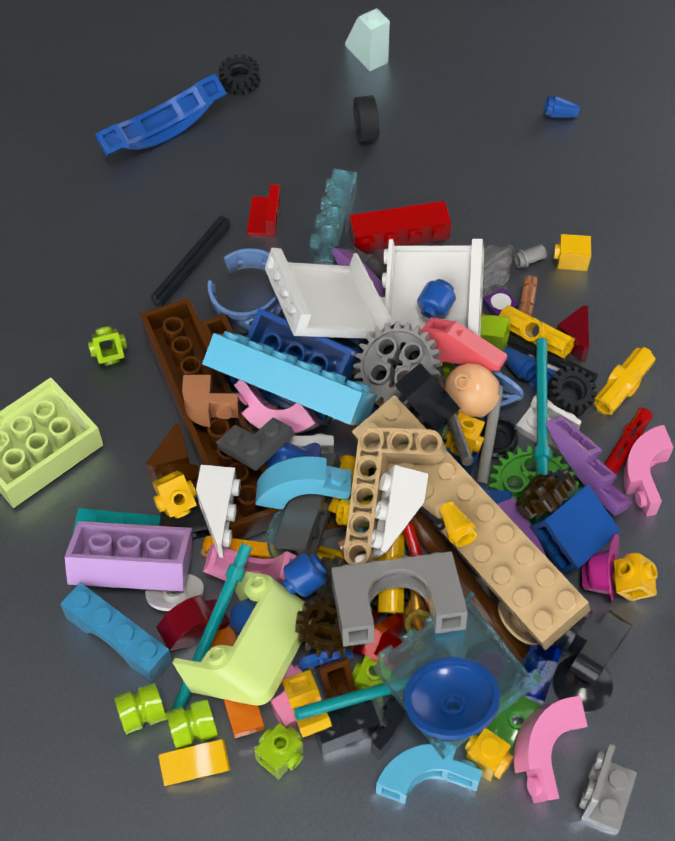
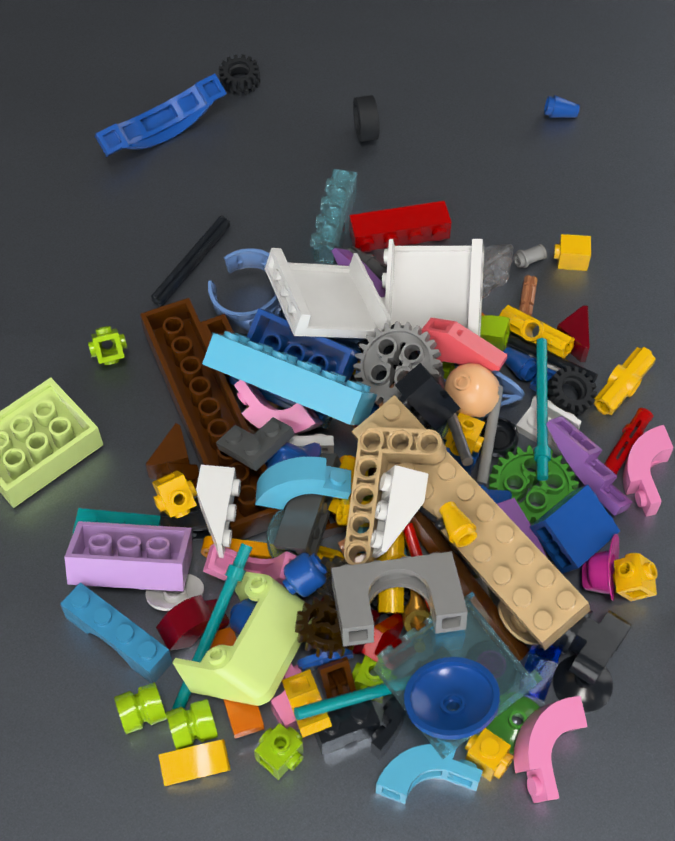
(203, 404): nougat brick -> none
(264, 214): red panel -> none
(370, 39): light aqua slope -> none
(436, 299): blue head -> none
(499, 300): tile -> none
(546, 493): dark brown gear -> none
(607, 792): light grey bracket -> none

